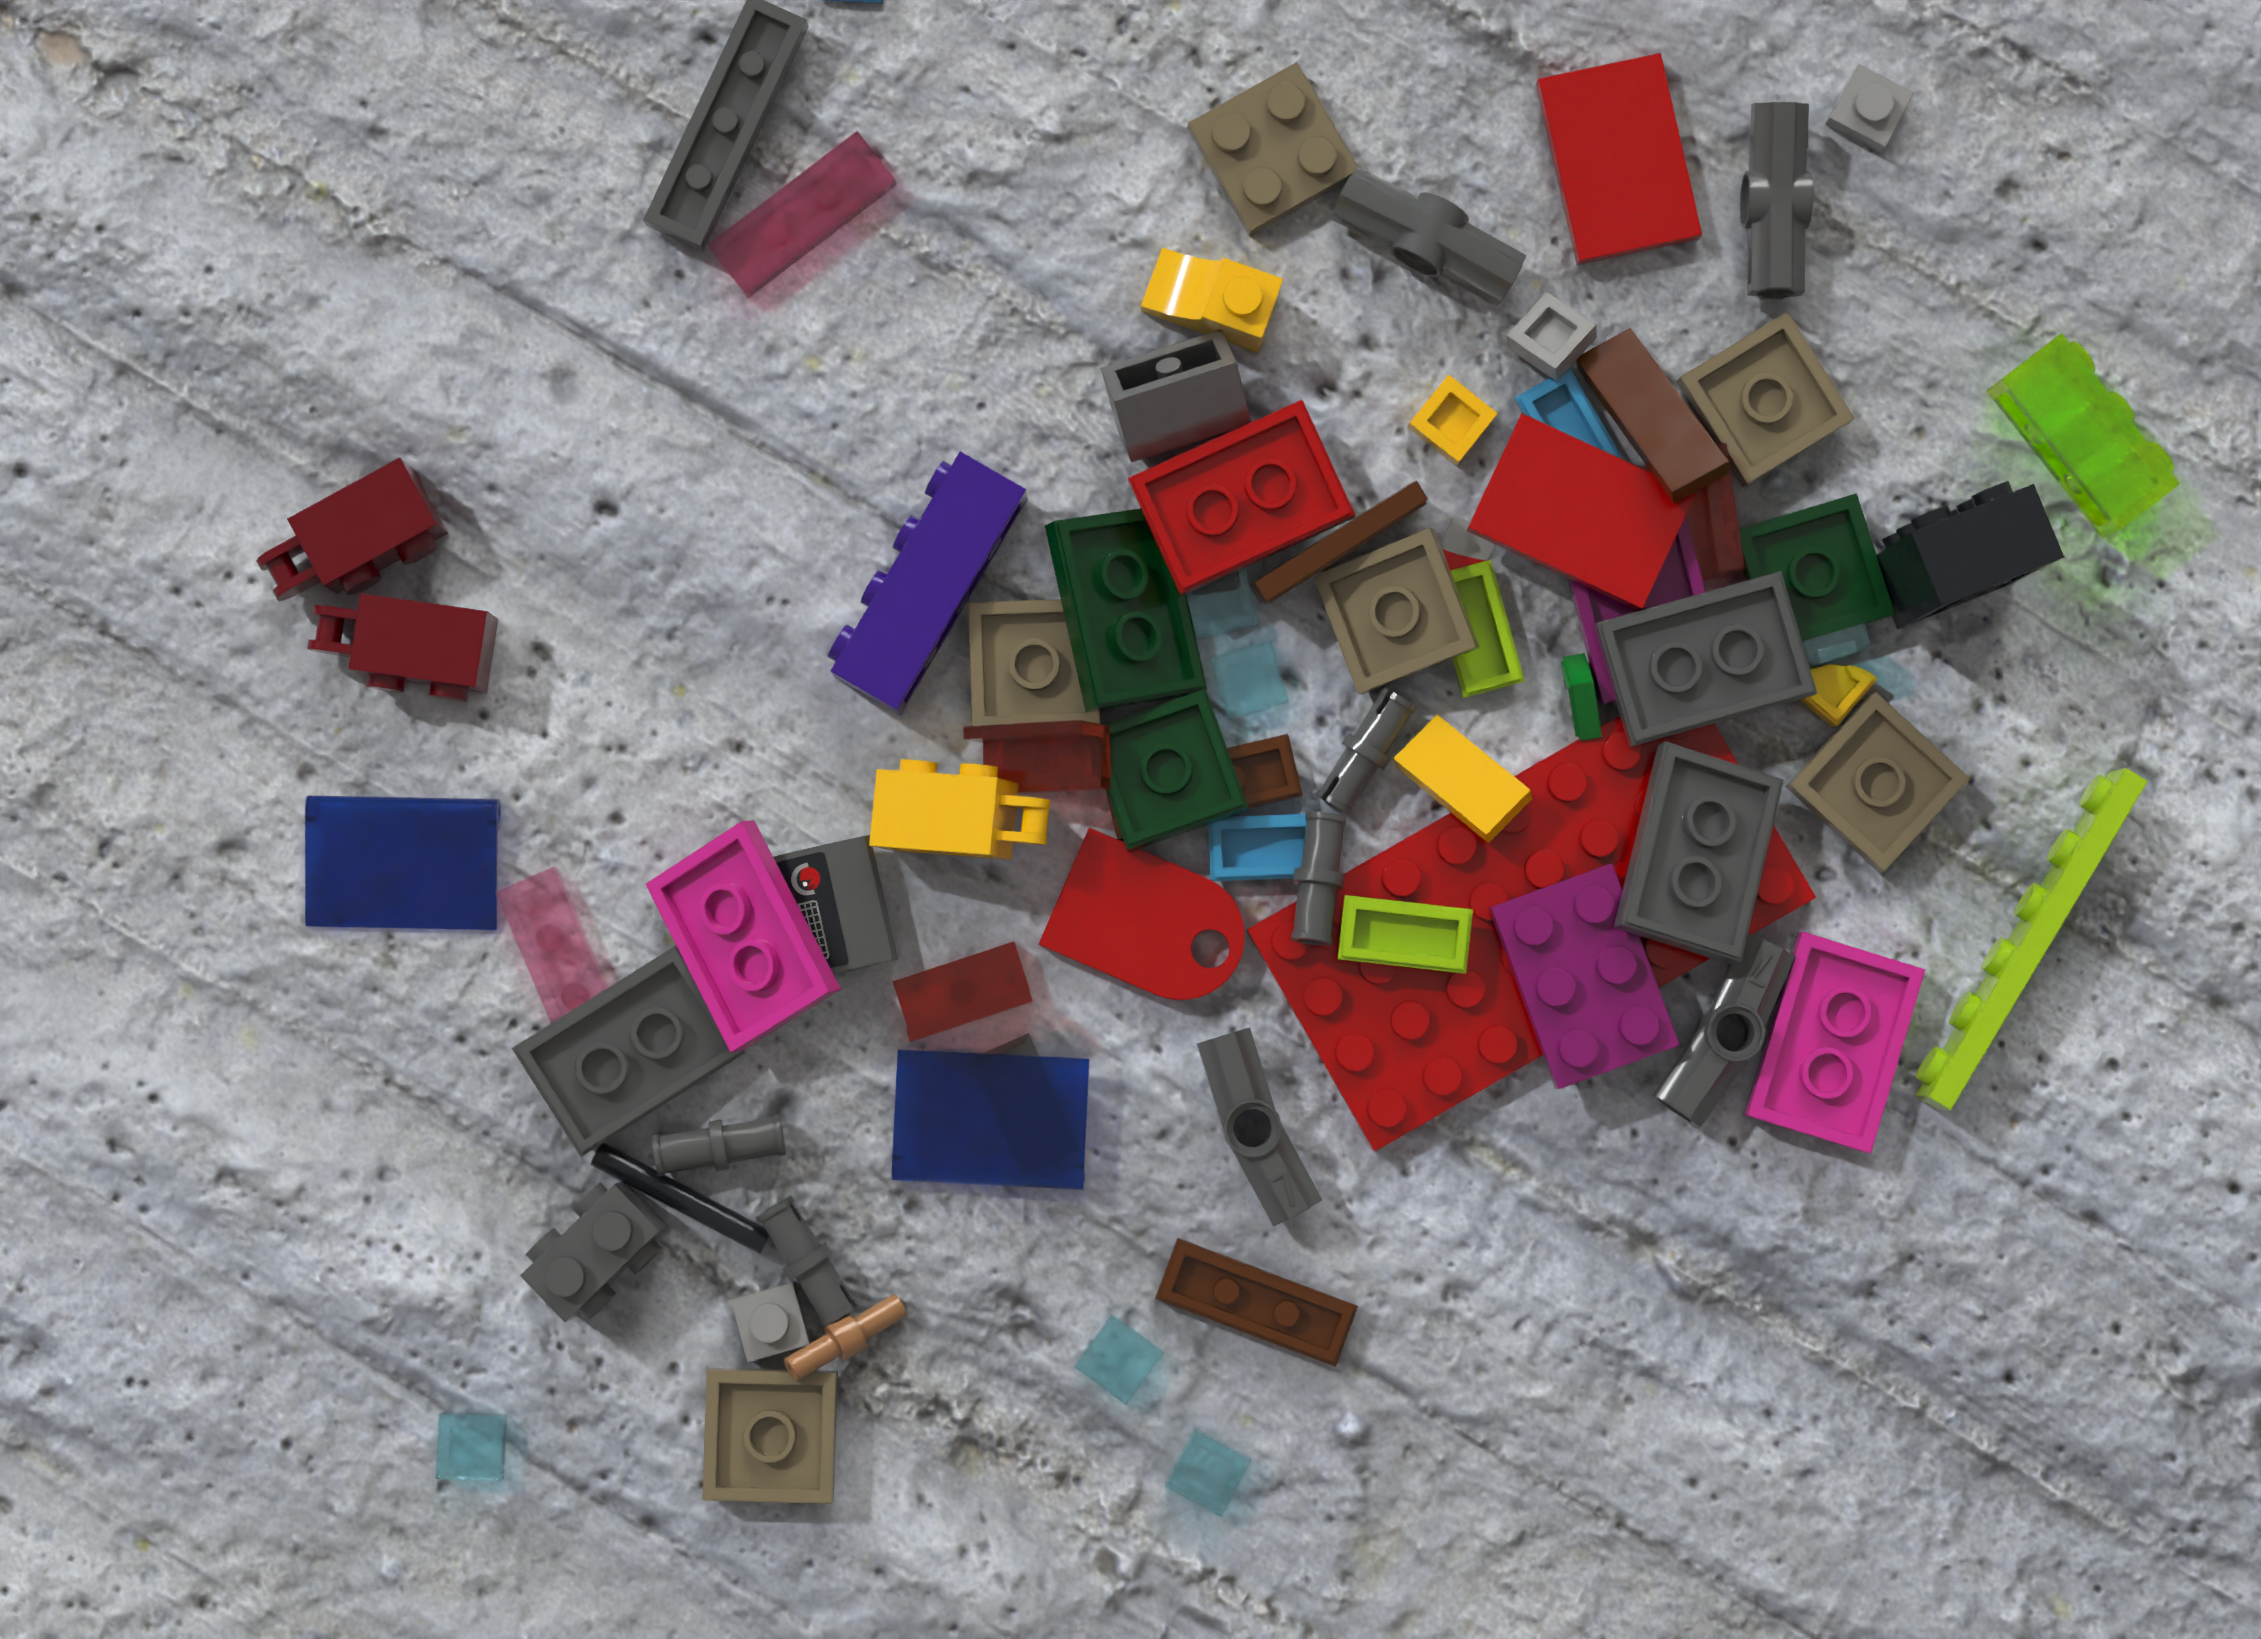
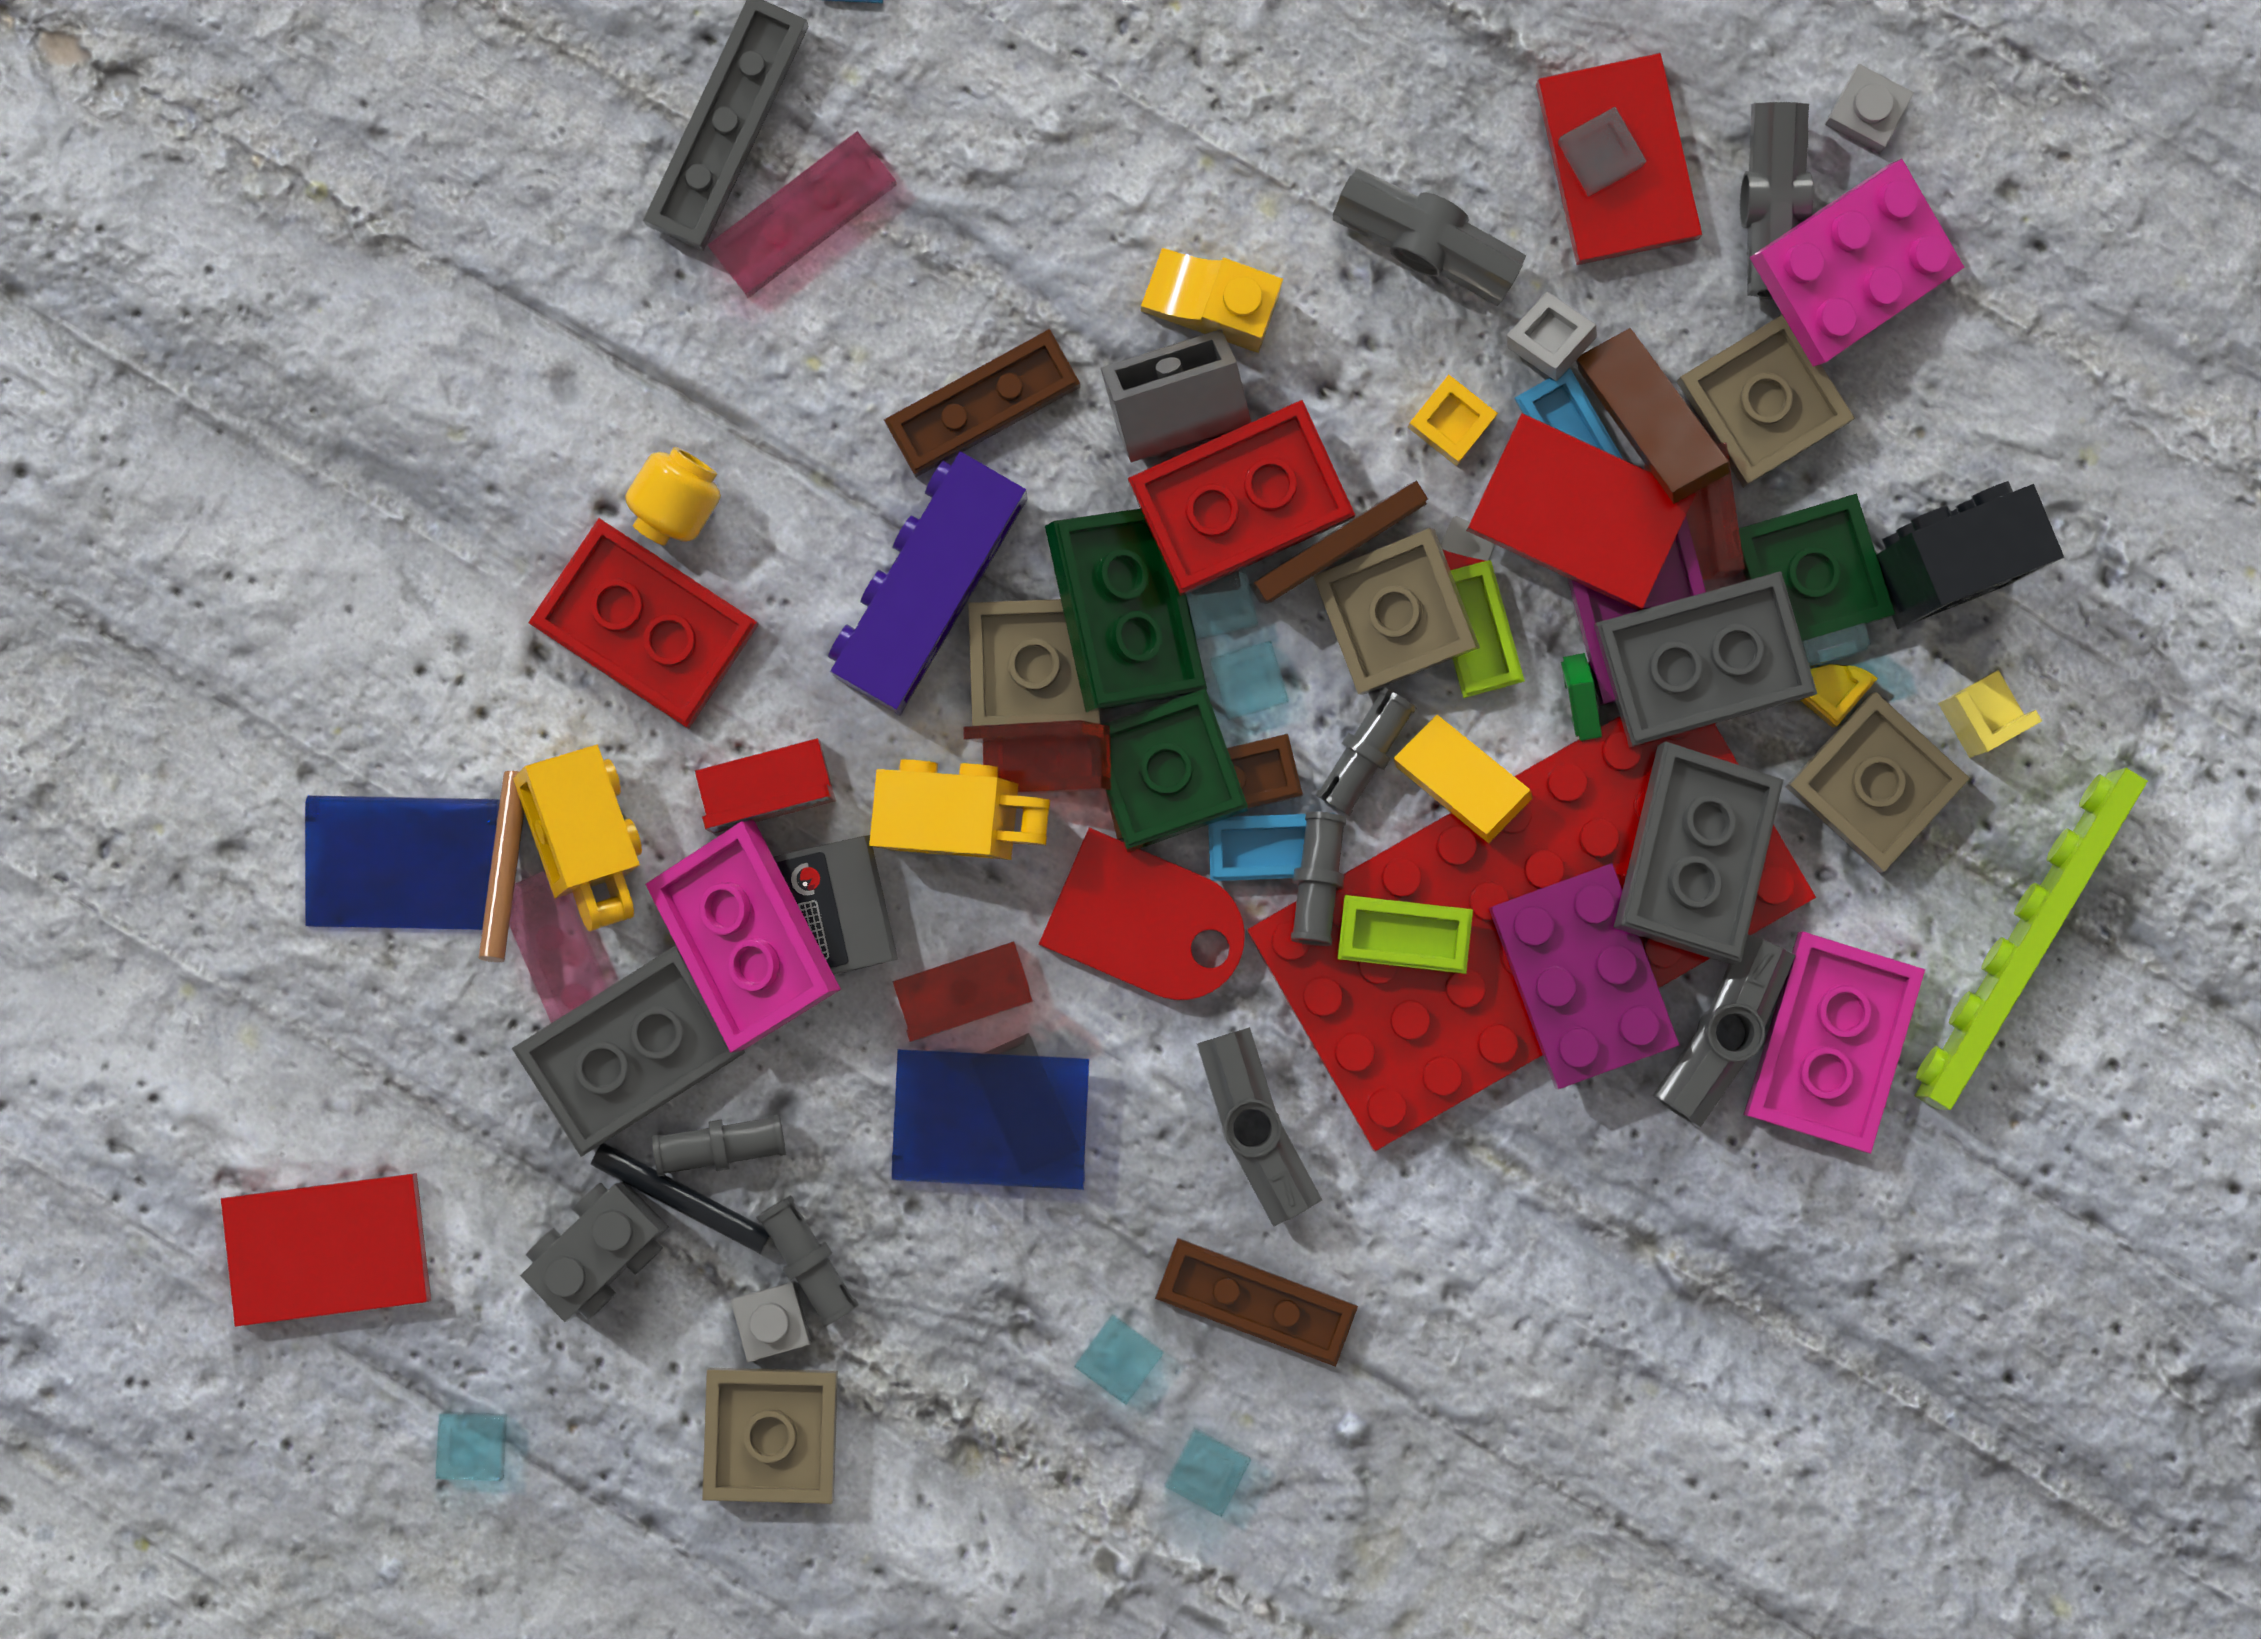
(325, 1249): none -> red tile
(357, 534): dark red brick -> none
(412, 644): dark red brick -> none
(502, 872): none -> medium nougat bar
(581, 831): none -> yellow brick
(643, 623): none -> red tile
(672, 496): none -> yellow head
(764, 785): none -> red panel
(845, 1337): medium nougat bar -> none
(982, 403): none -> reddish brown tile
(1272, 149): dark tan plate -> none
(1601, 151): none -> clear light blue tile
(1857, 262): none -> dark pink plate
(1986, 715): none -> light yellow panel
(2084, 435): clear neon green brick -> none

